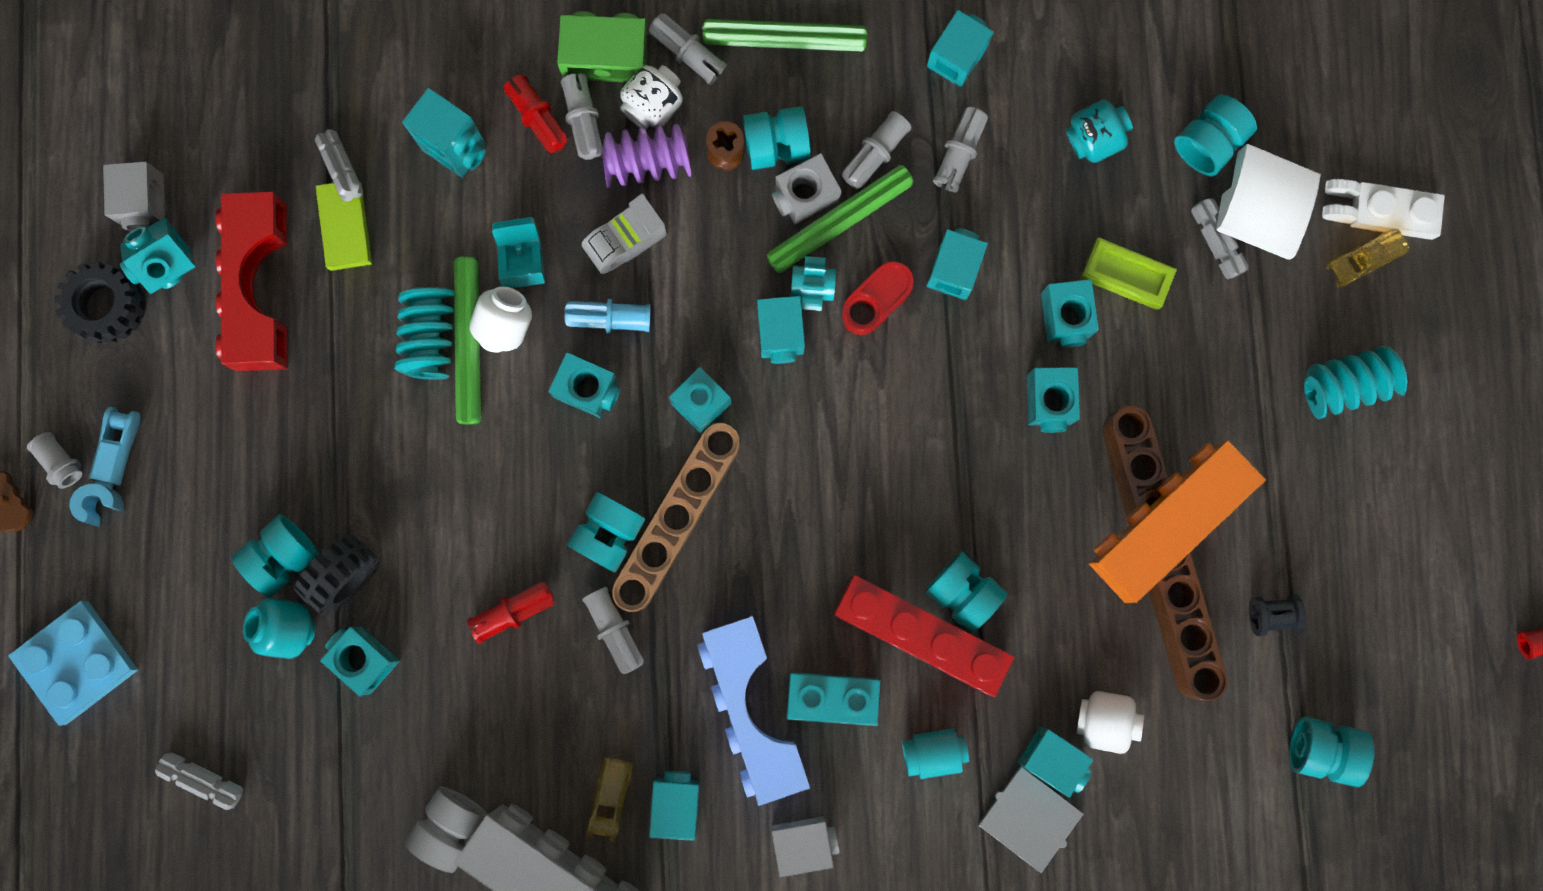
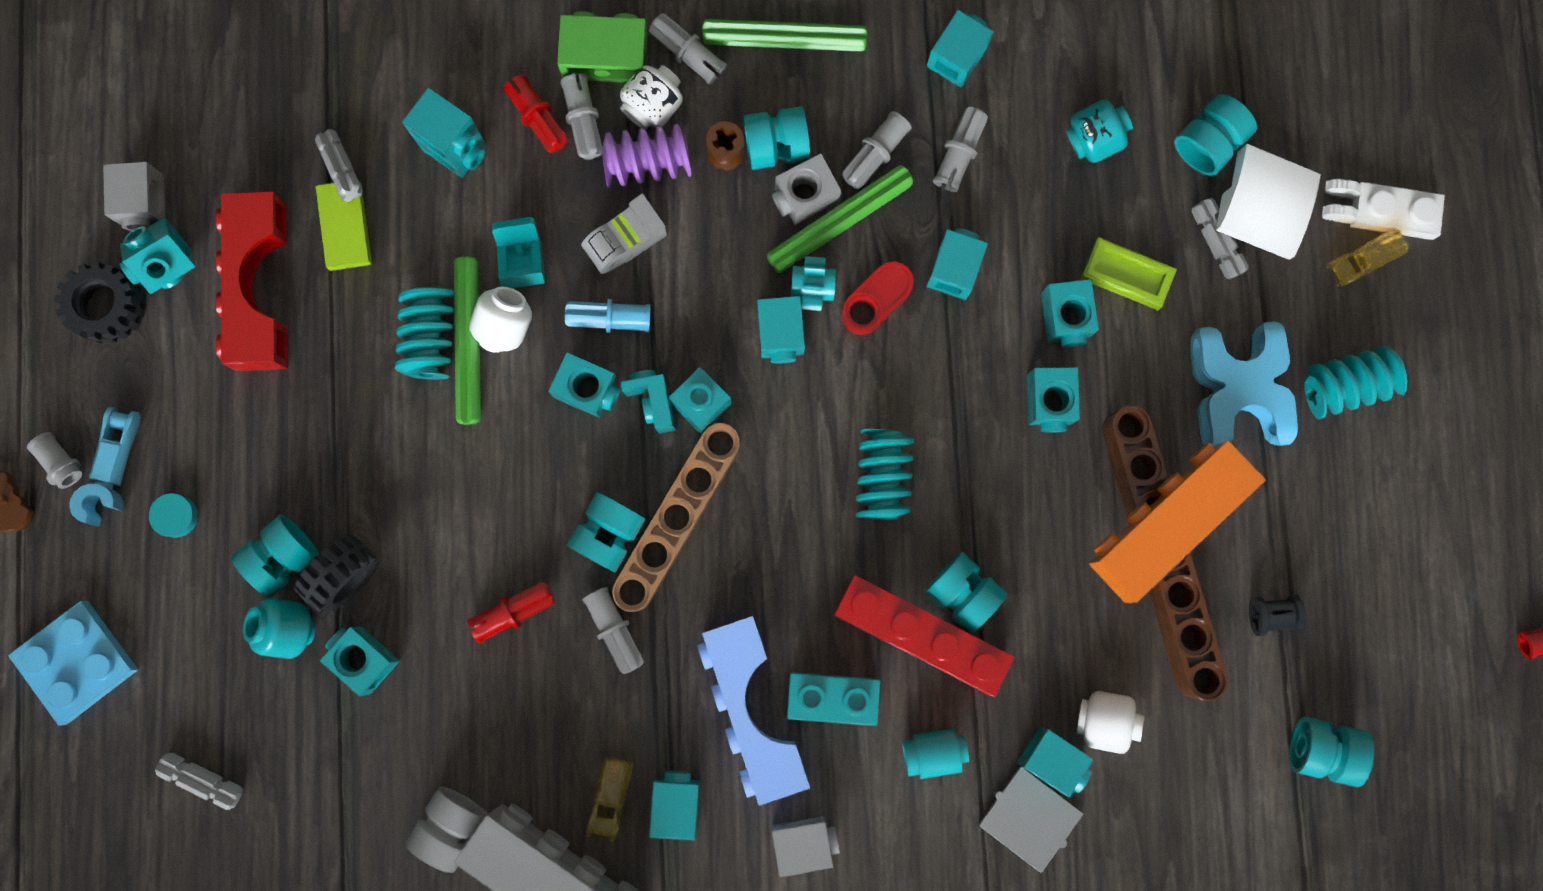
(173, 515): none -> teal tile
(656, 407): none -> teal bracket
(884, 474): none -> teal piece
(1244, 385): none -> medium azure piece

